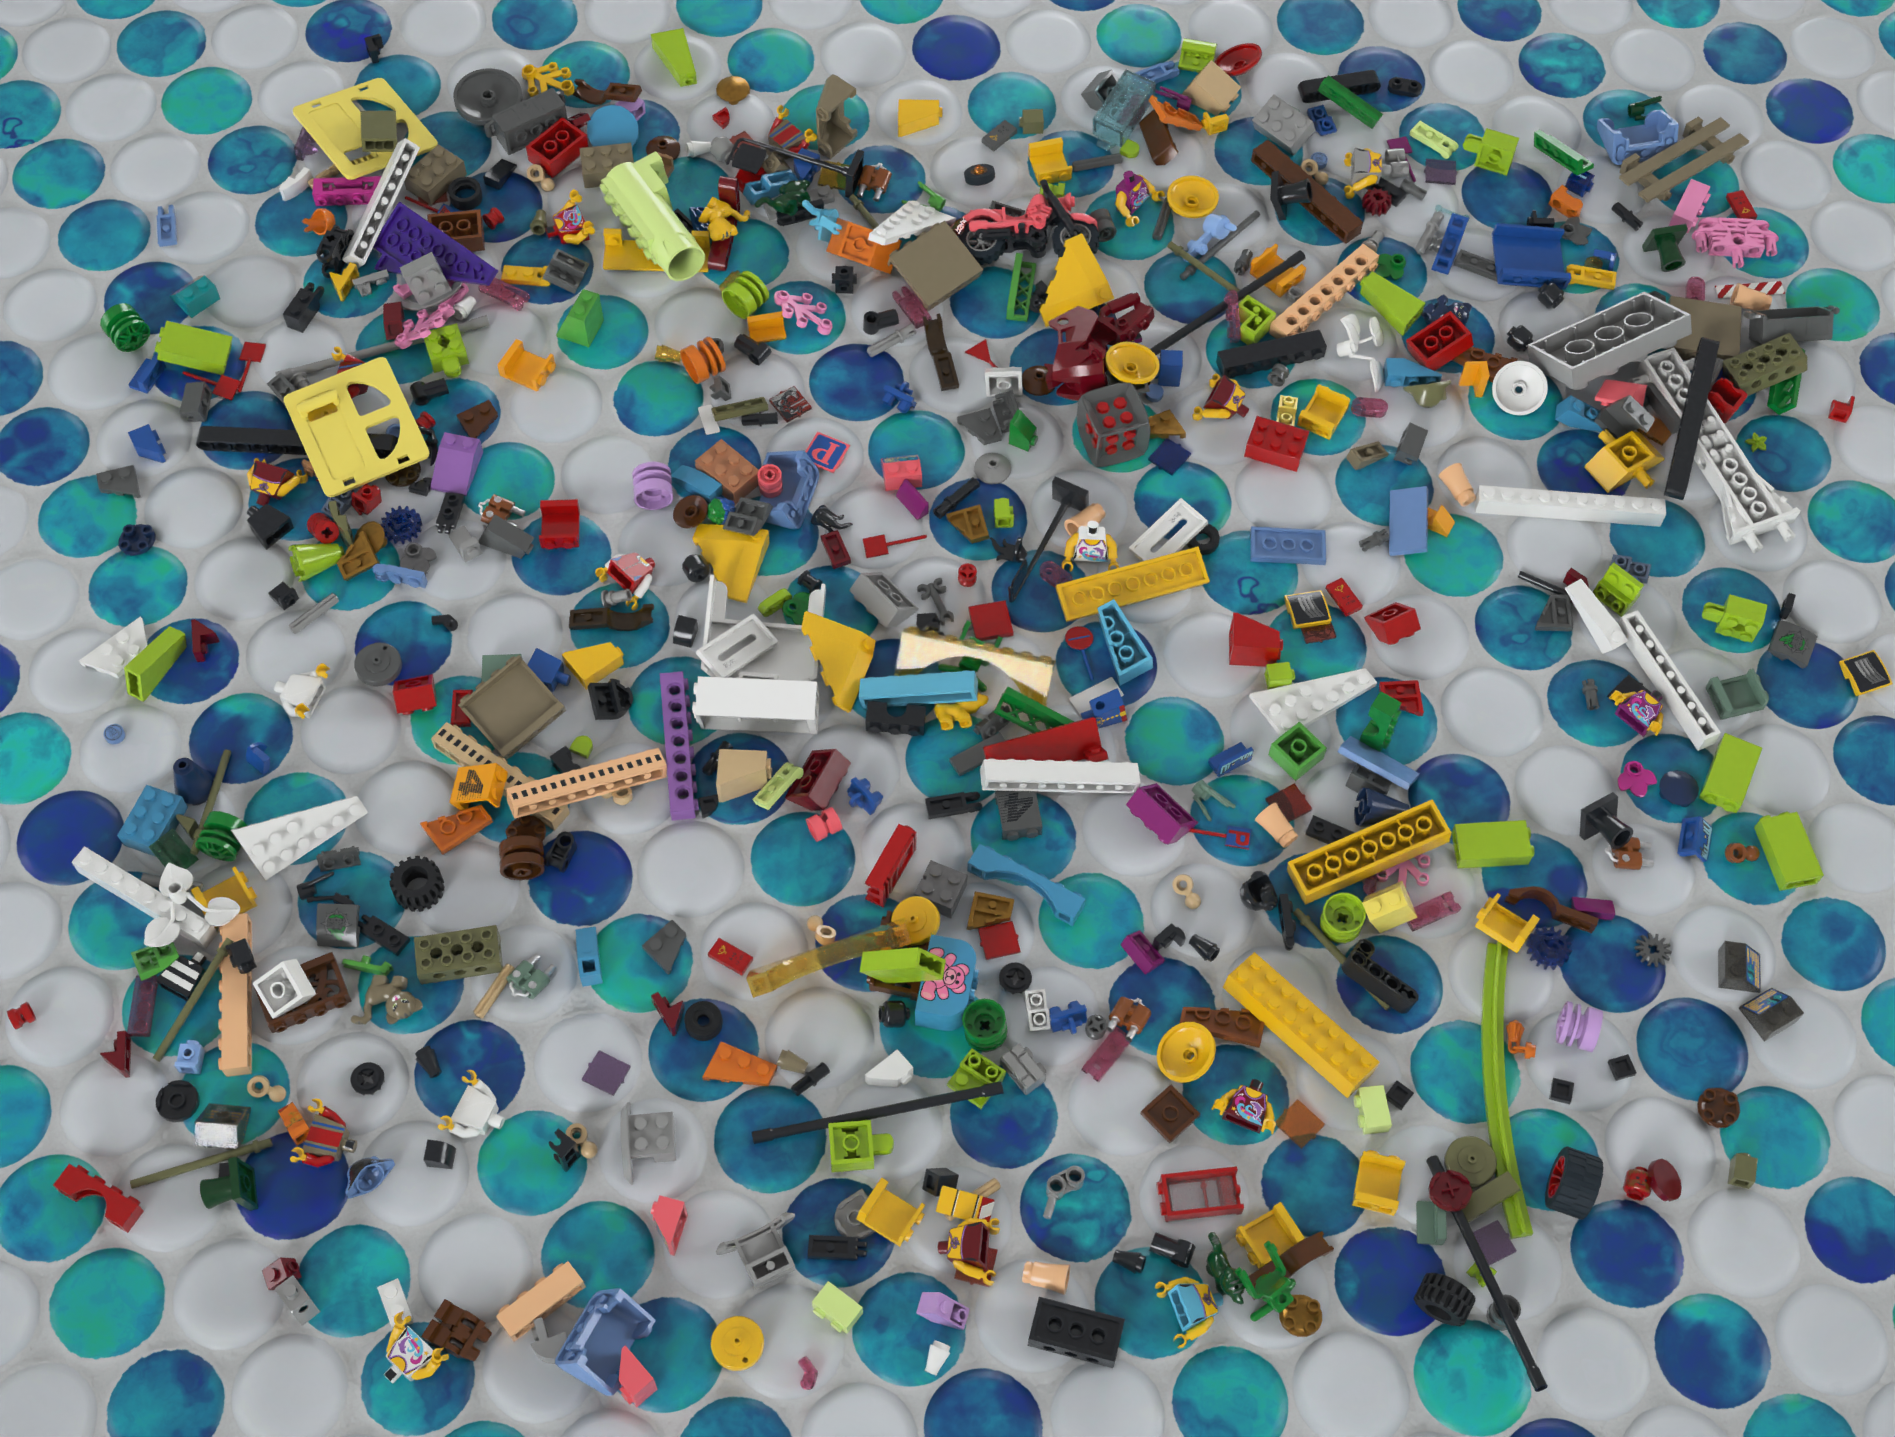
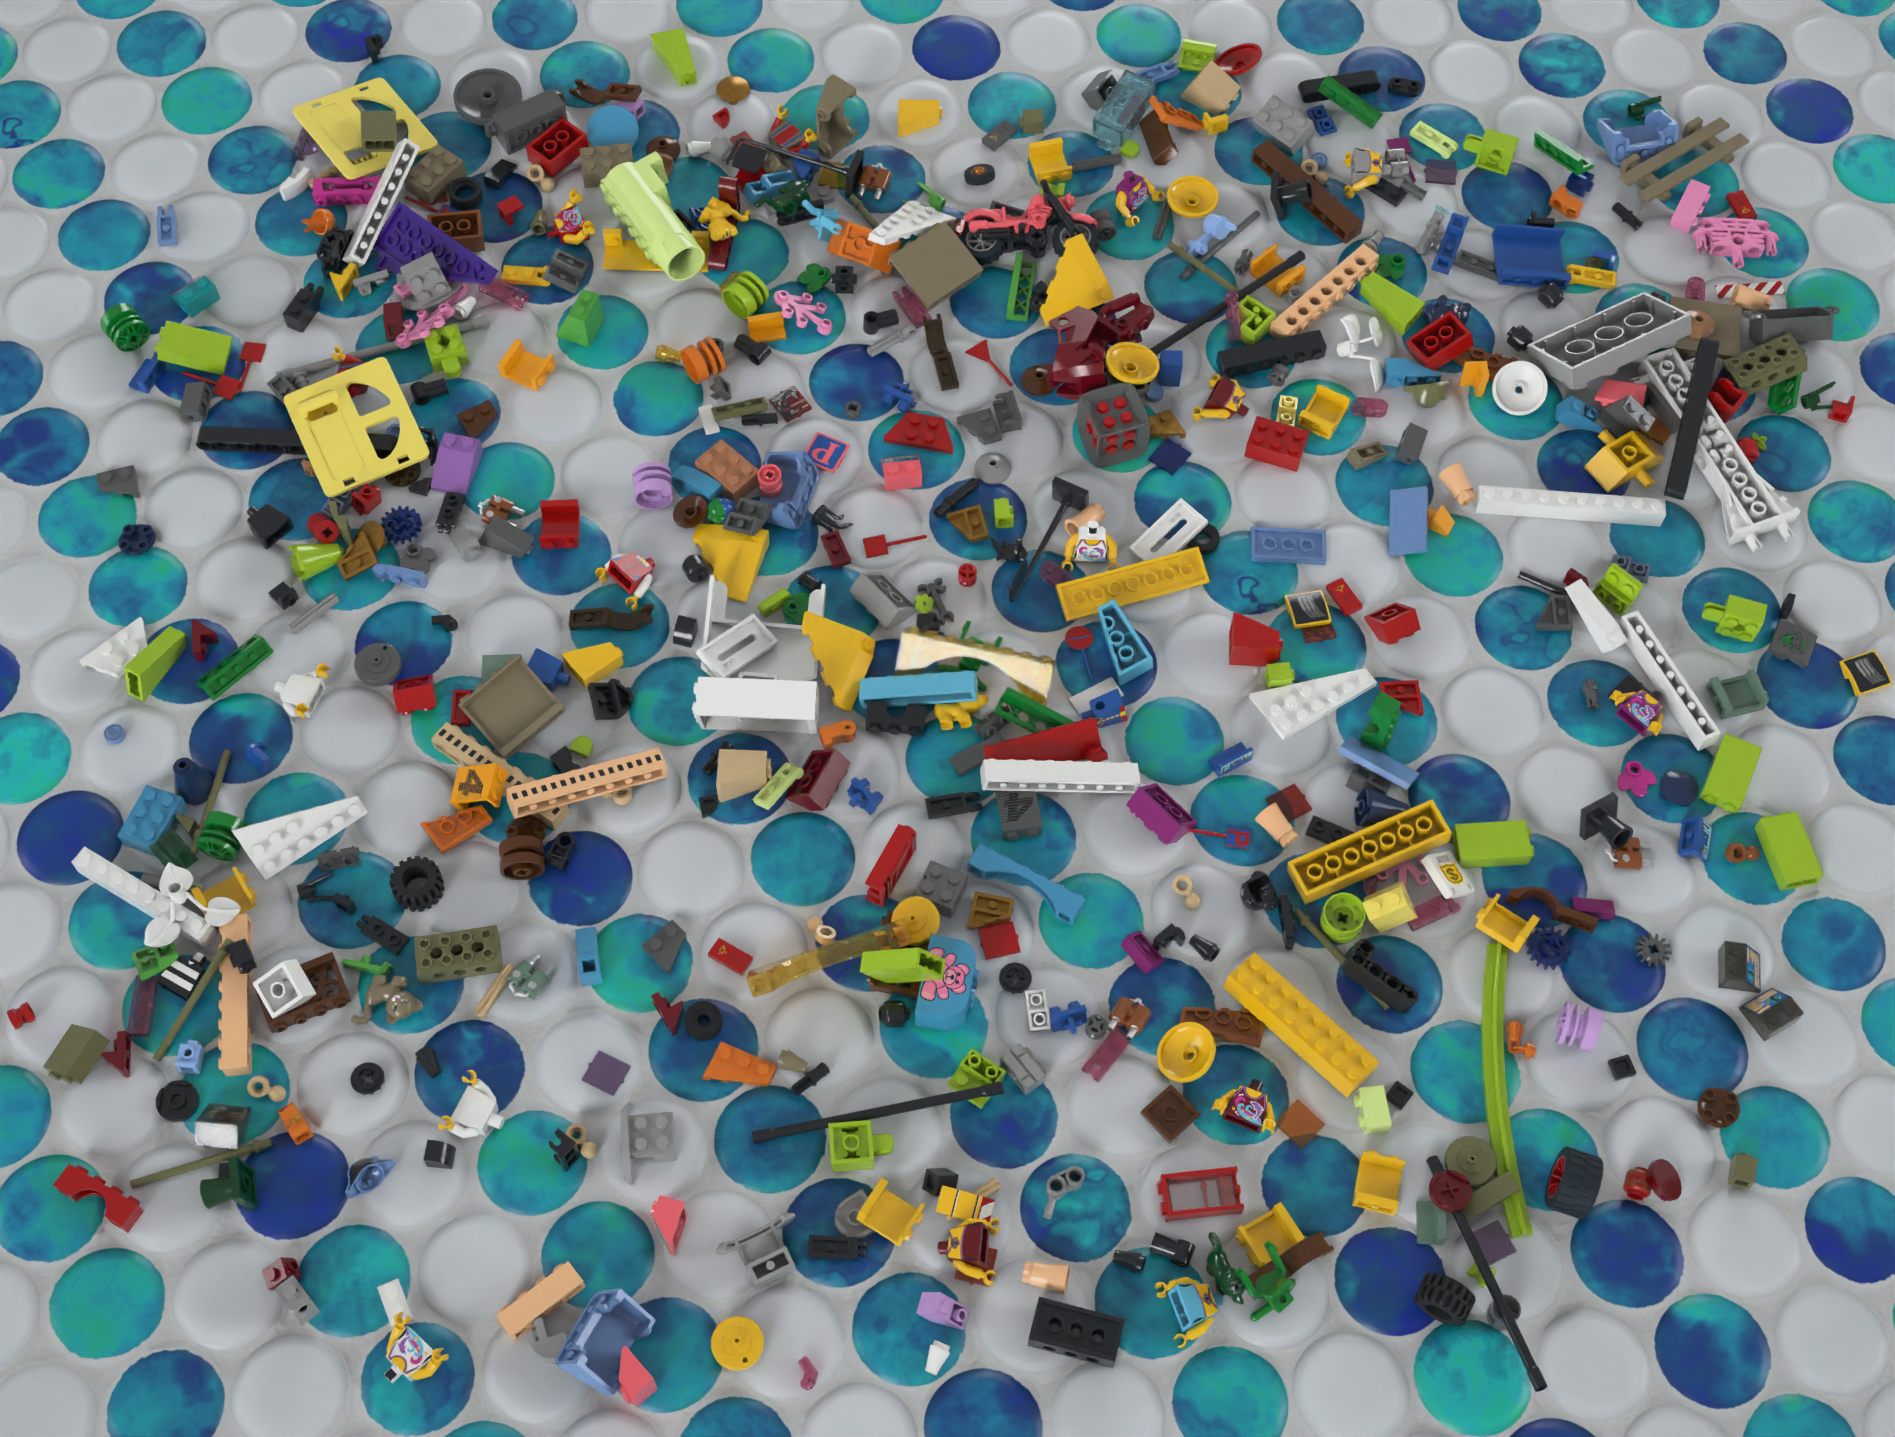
(76, 1054): none -> olive brick
(146, 443): blue slope -> none
(234, 666): none -> green fence
(272, 481): torso -> none
(325, 1138): torso -> none
(337, 925): dark grey slope -> none
(425, 420): red wheel -> none
(456, 1331): reddish brown hips -> none
(493, 218): red wheel -> none
(509, 207): none -> red panel
(531, 73): yellow plant -> none
(579, 120): dark red plate -> none
(612, 598): light grey pin -> none
(679, 808): medium lavender brick -> none
(814, 277): none -> green plate
(825, 823): coral wheel -> none
(836, 733): none -> orange leg
(837, 1308): yellowish green brick -> none
(850, 413): none -> dark grey bush
(890, 1072): white slope -> none
(912, 500): magenta slope -> none
(921, 432): none -> red wing
(927, 601): none -> lime plant
(989, 1015): green wheel -> none
(990, 620): red tile -> none
(1002, 380): white slope -> none
(1022, 432): green slope -> none
(1182, 101): magenta plant -> none
(1204, 792): sand green plant -> none
(1297, 751): bright green brick -> none
(1301, 1316): pearl gold dish -> none
(1376, 202): dark red gear -> none
(1376, 539): dark grey pin -> none
(1447, 874): none -> white container
(1561, 1091): black tile -> none
(1575, 232): dark grey plate -> none
(1666, 242): dark green plant -> none
(1701, 324): none -> medium nougat dish
(1749, 448): none -> red head
(1812, 399): none -> dark green plant

